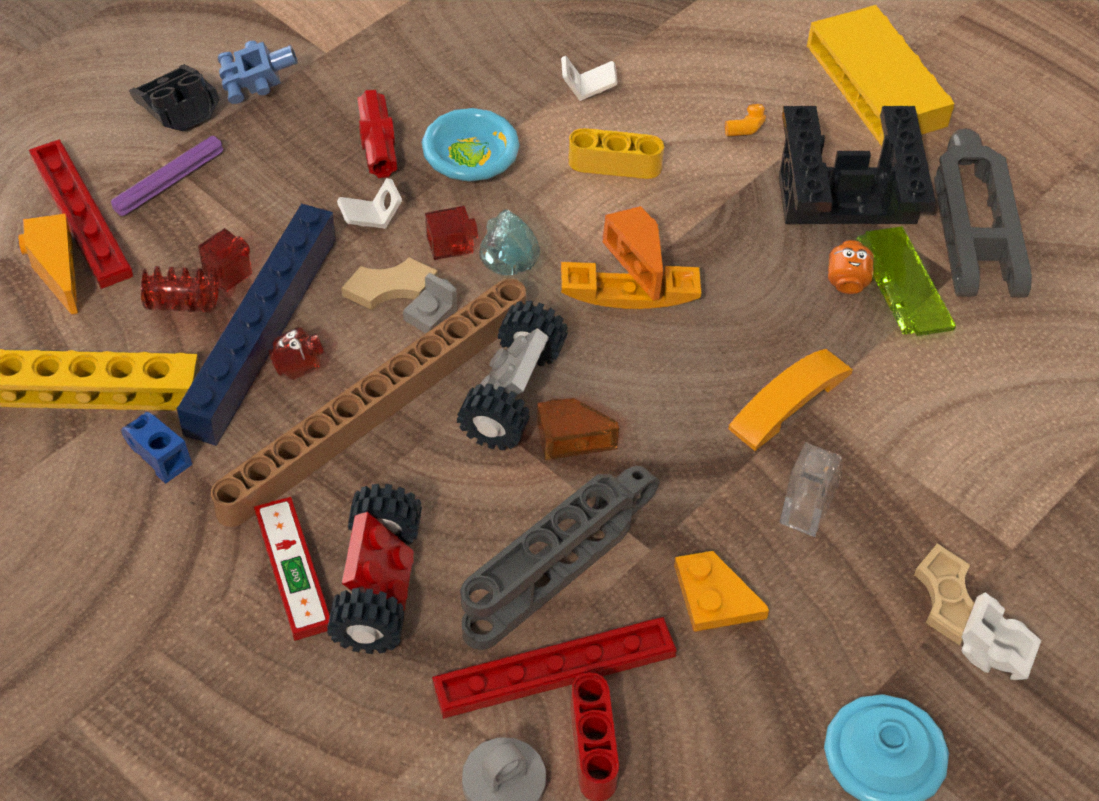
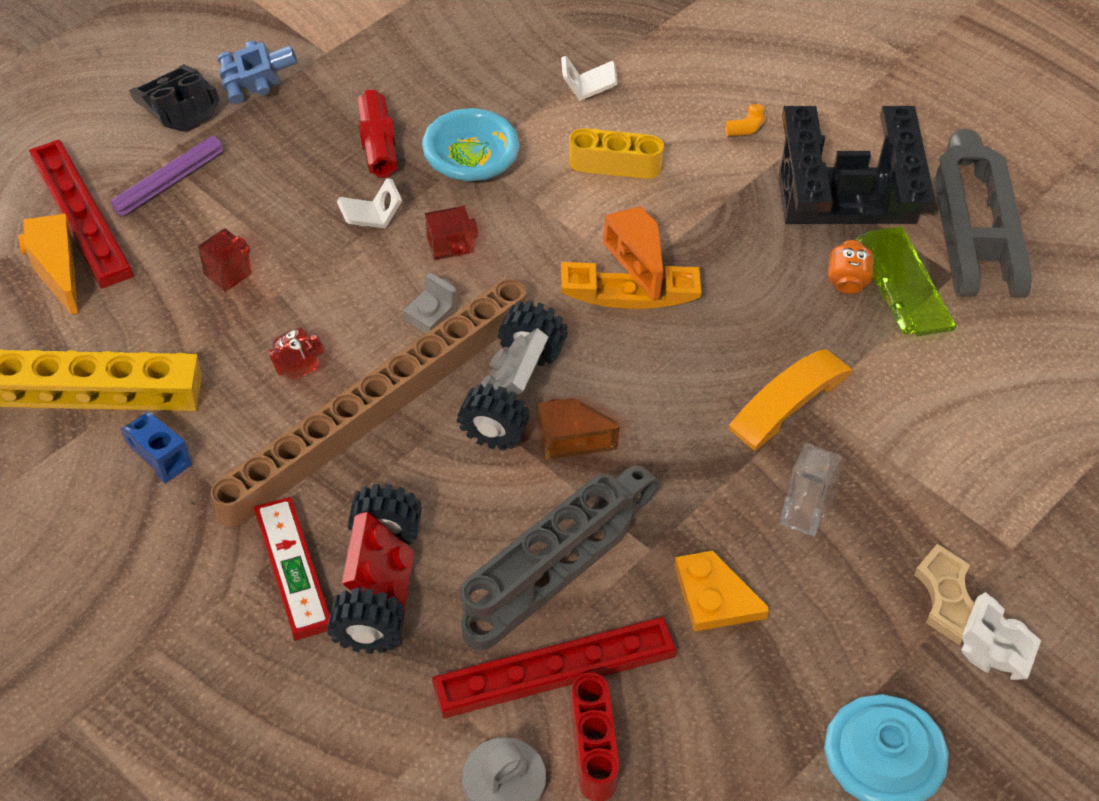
(180, 290): clear red piece -> none
(257, 321): dark blue brick -> none
(376, 286): tan tile -> none
(508, 245): clear light blue piece -> none
(877, 69): yellow brick -> none

